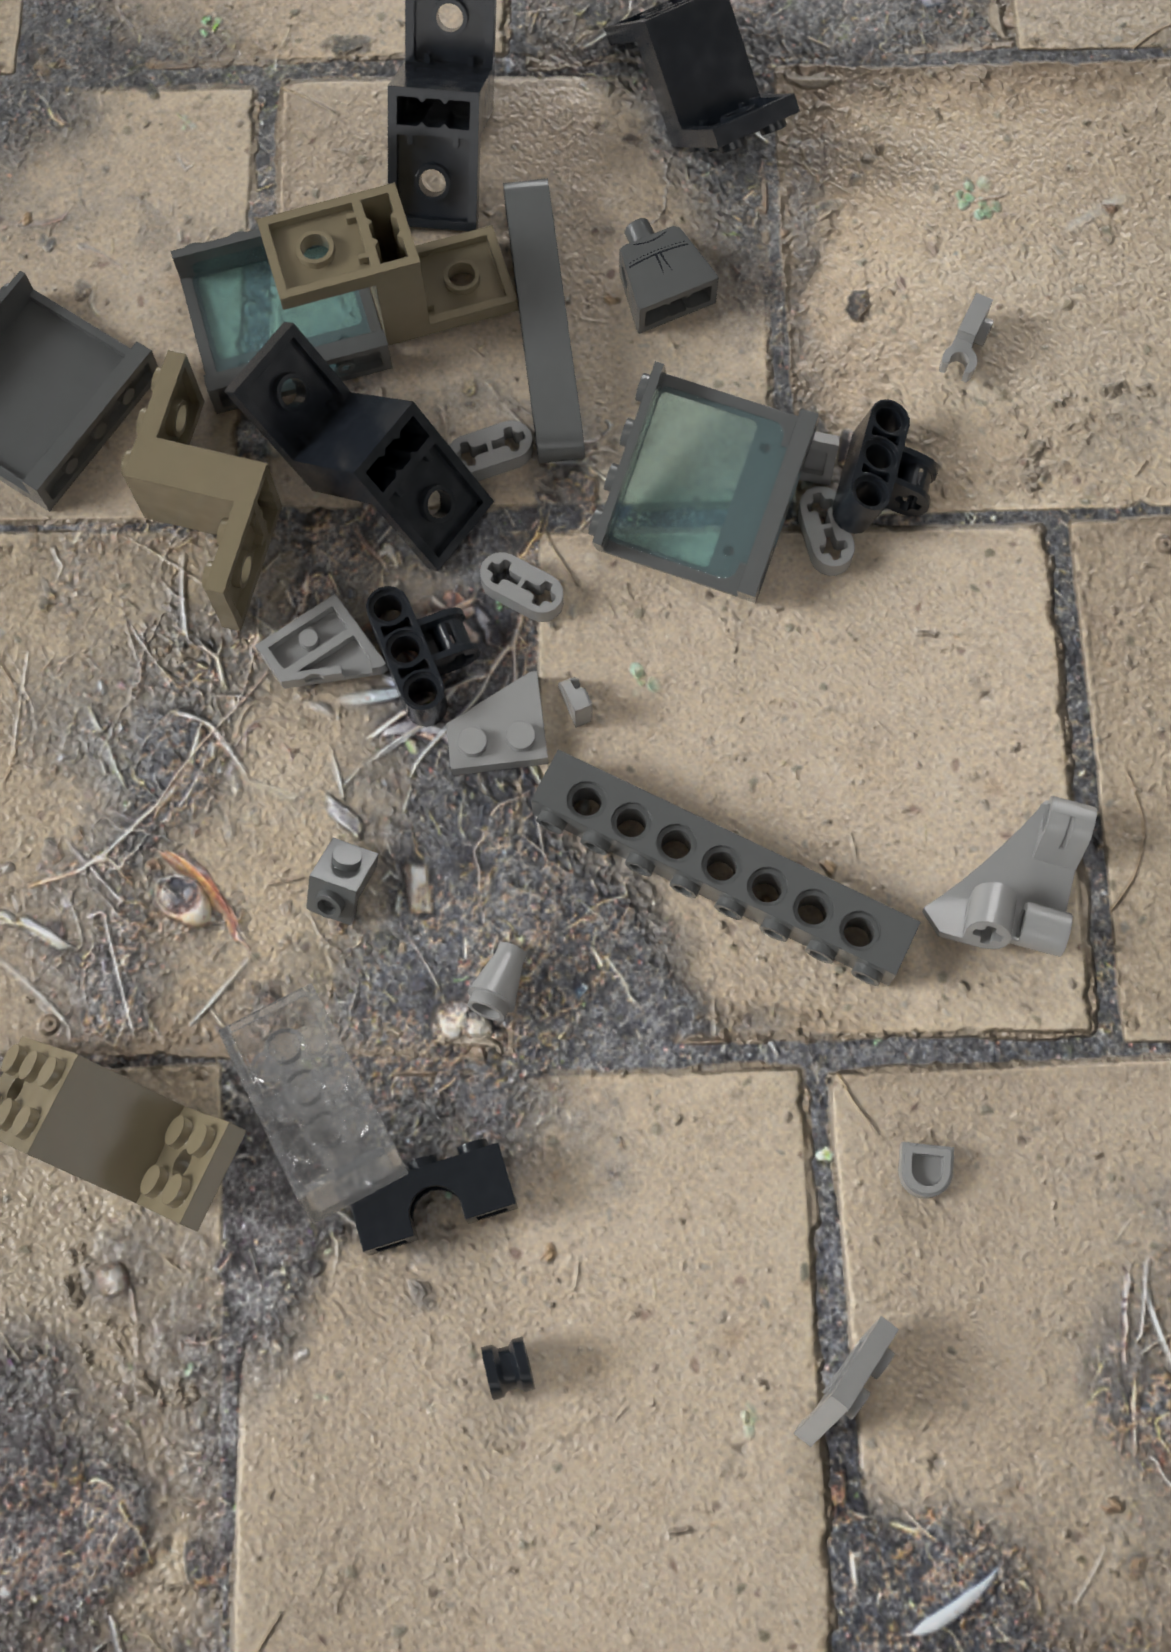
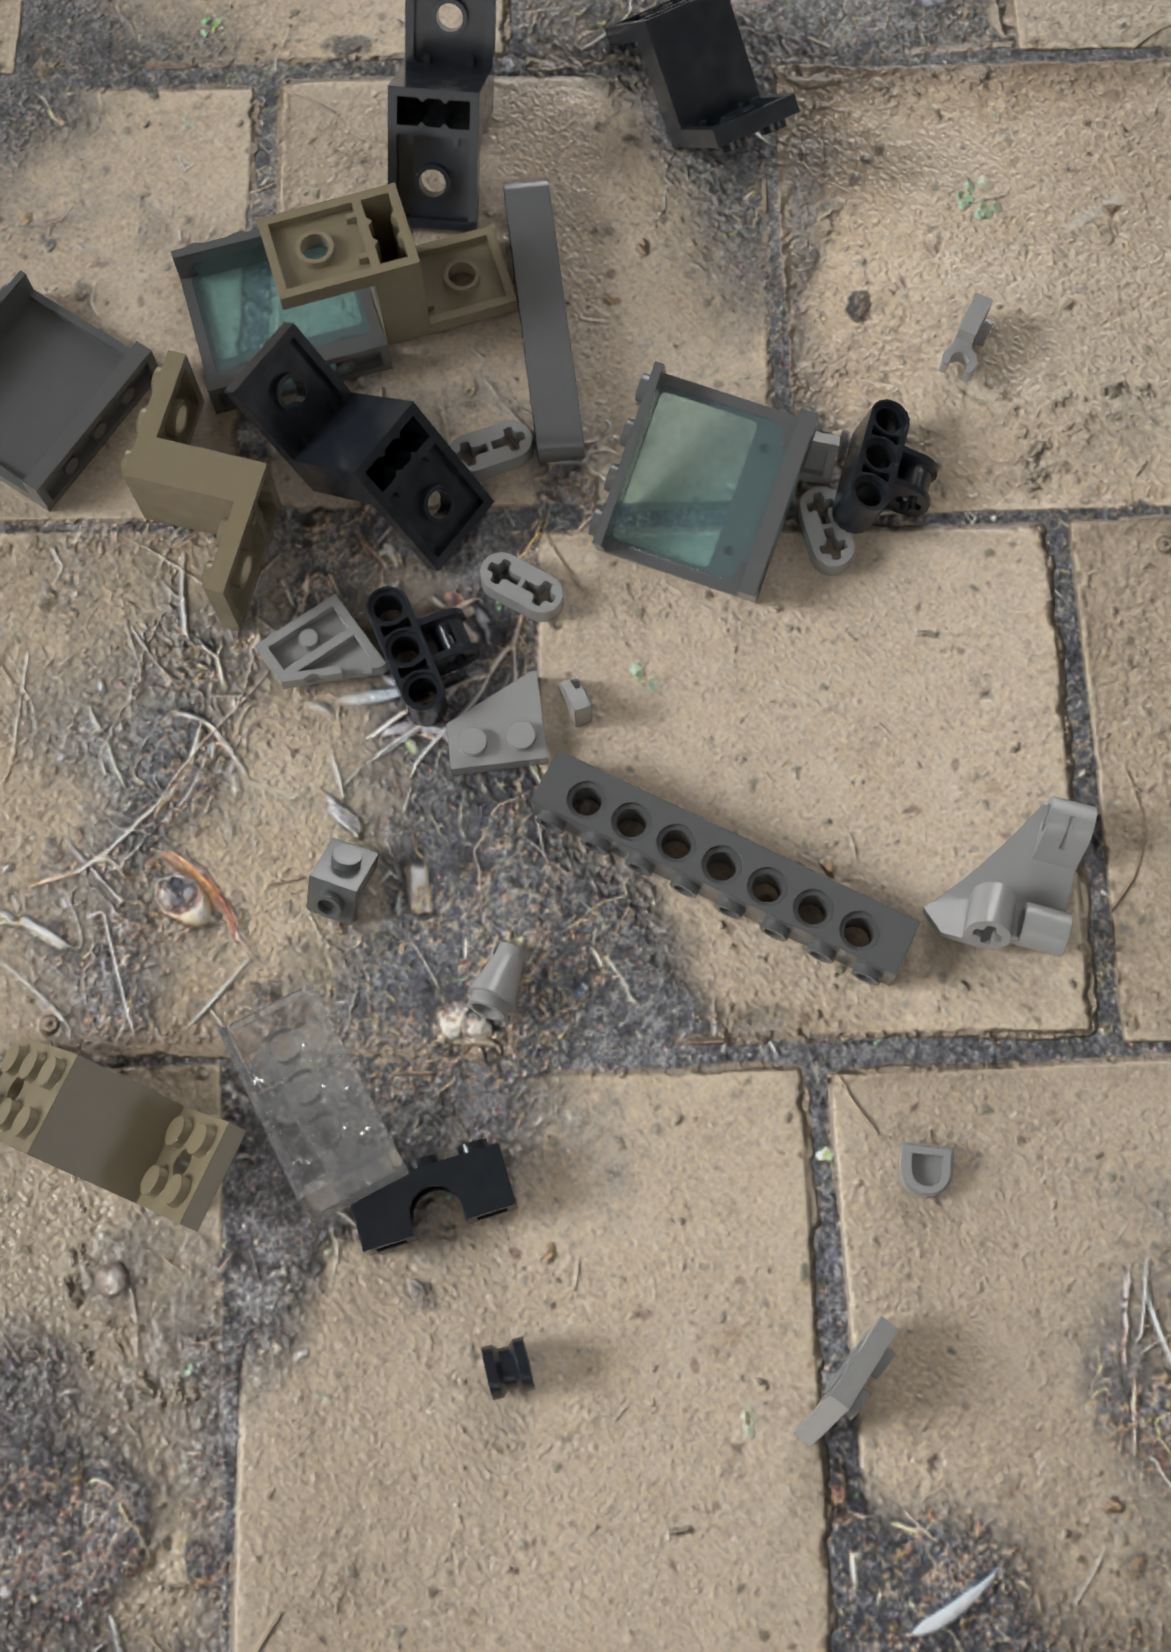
(663, 275): dark grey torso -> none

